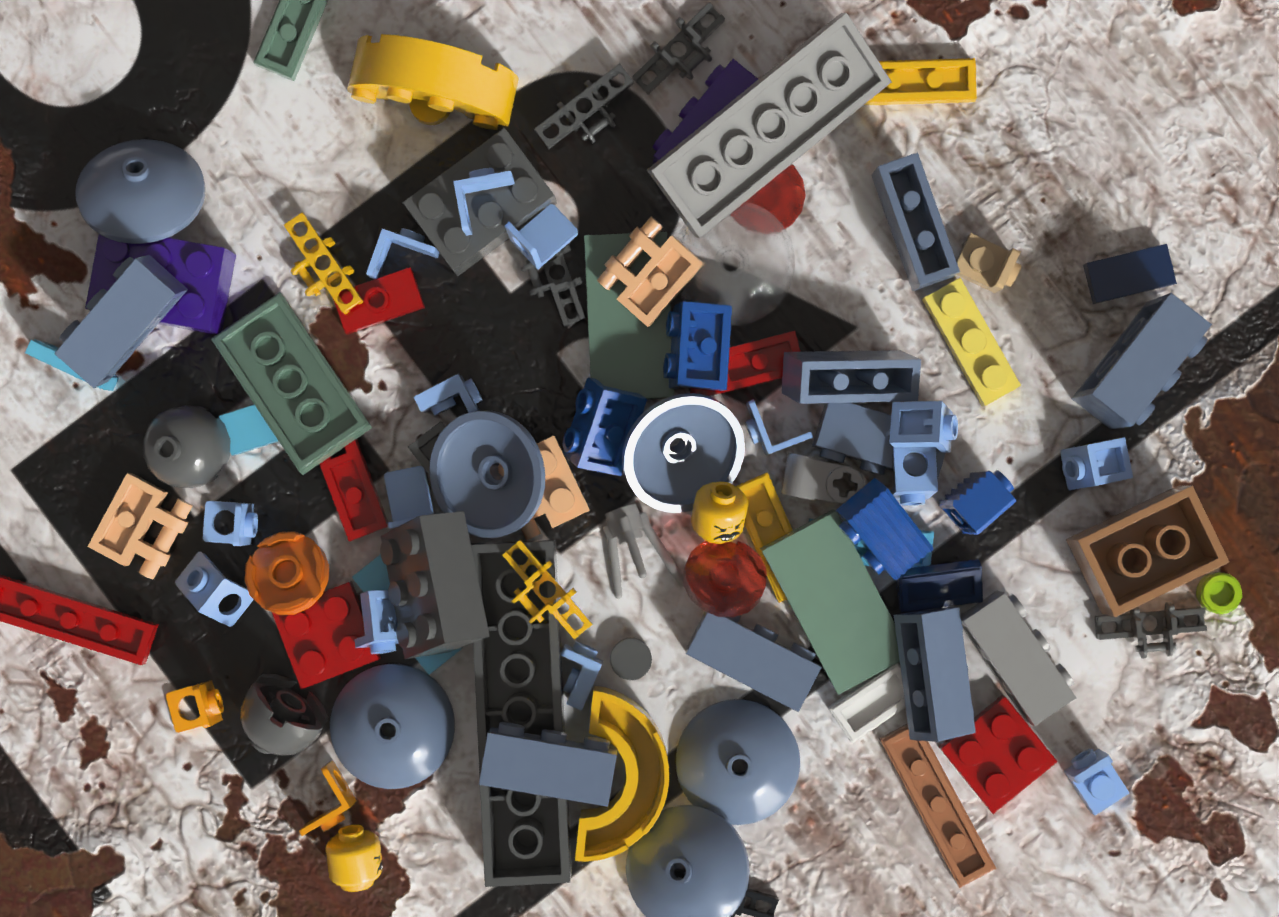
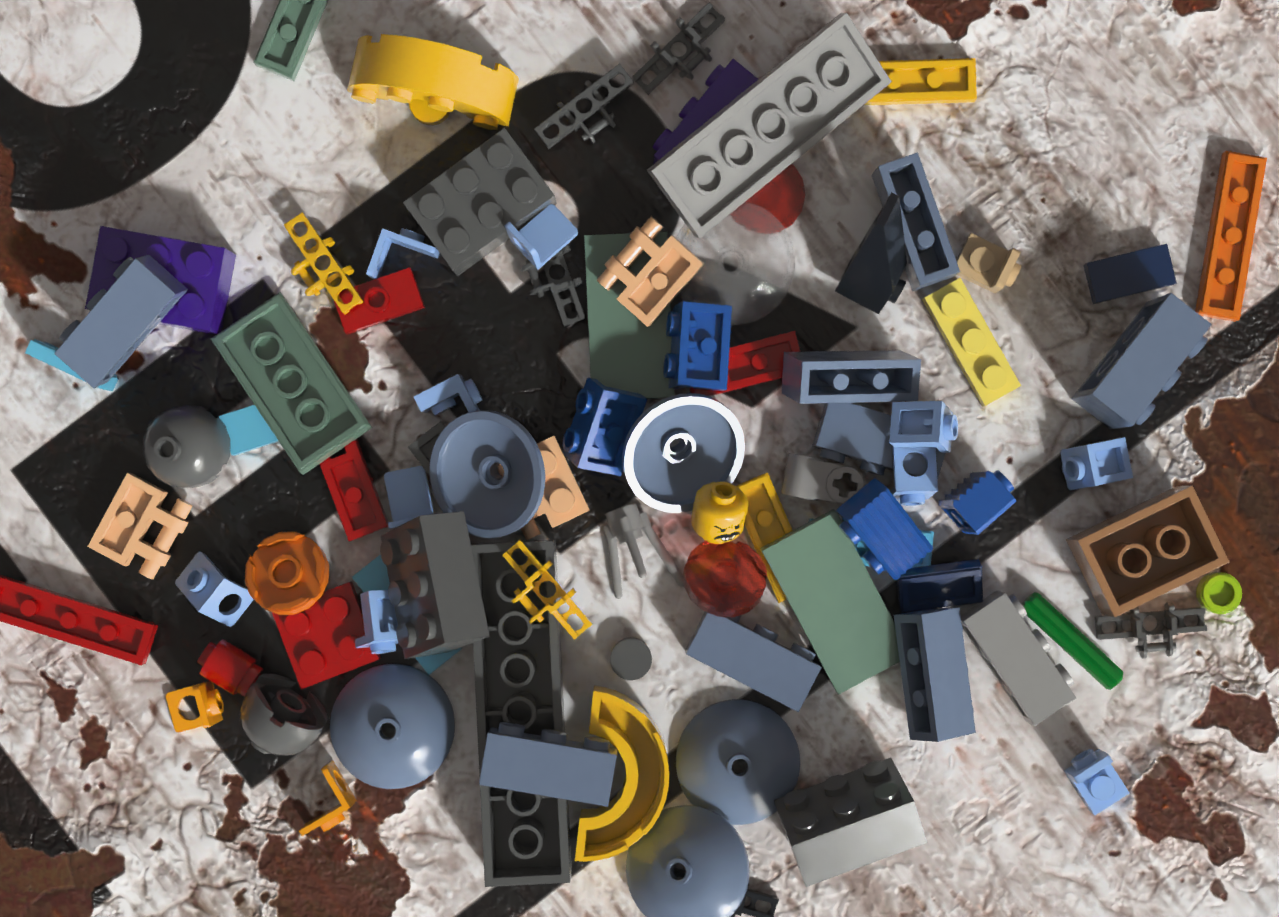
(140, 191): sand blue dish -> none
(229, 667): none -> red brick
(244, 523): light blue bracket -> none
(354, 858): yellow head -> none
(478, 180): light blue bracket -> none
(581, 681): light blue bracket -> none
(758, 432): light blue bracket -> none
(850, 821): none -> dark grey brick
(870, 703): white tile -> none
(878, 261): none -> black slope
(938, 806): nougat tile -> none
(1000, 756): red plate -> none
(1072, 641): none -> green axle
(1230, 236): none -> orange tile

